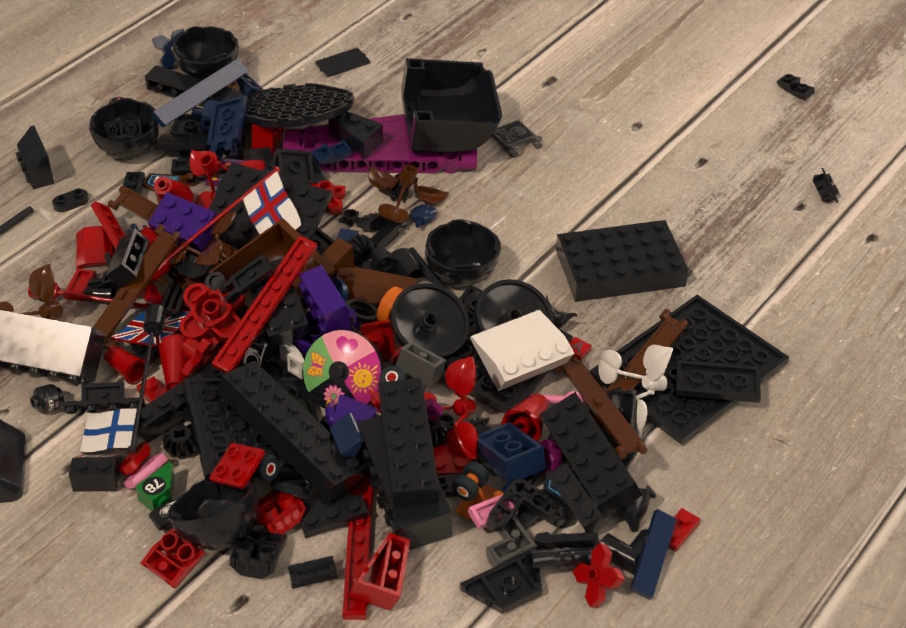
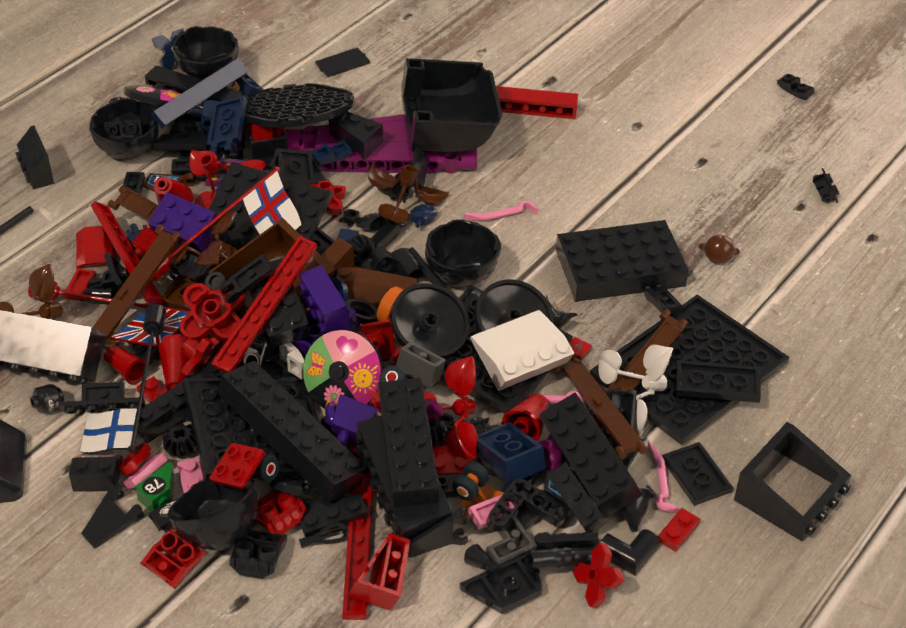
(70, 200): black plate -> none
(109, 518): none -> black flag
(127, 258): black brick -> none
(150, 94): none -> black dish
(175, 290): black tile -> none
(189, 473): none -> bright pink plate
(267, 147): none -> black hinge
(312, 571): black hinge -> none
(319, 536): none -> black piece
(347, 436): dark blue slope -> none
(421, 162): none -> black slope
(440, 534): none -> black flag
(477, 557): none -> black cone
(502, 213): none -> bright pink piece
(515, 134): dark grey flag -> none
(538, 102): none -> red brick
(653, 554): dark blue tile -> none
(662, 299): none -> black hinge
(663, 484): none -> bright pink piece
(697, 473): none -> black tile
(719, 249): none -> reddish brown hair
(765, 502): none -> black windscreen

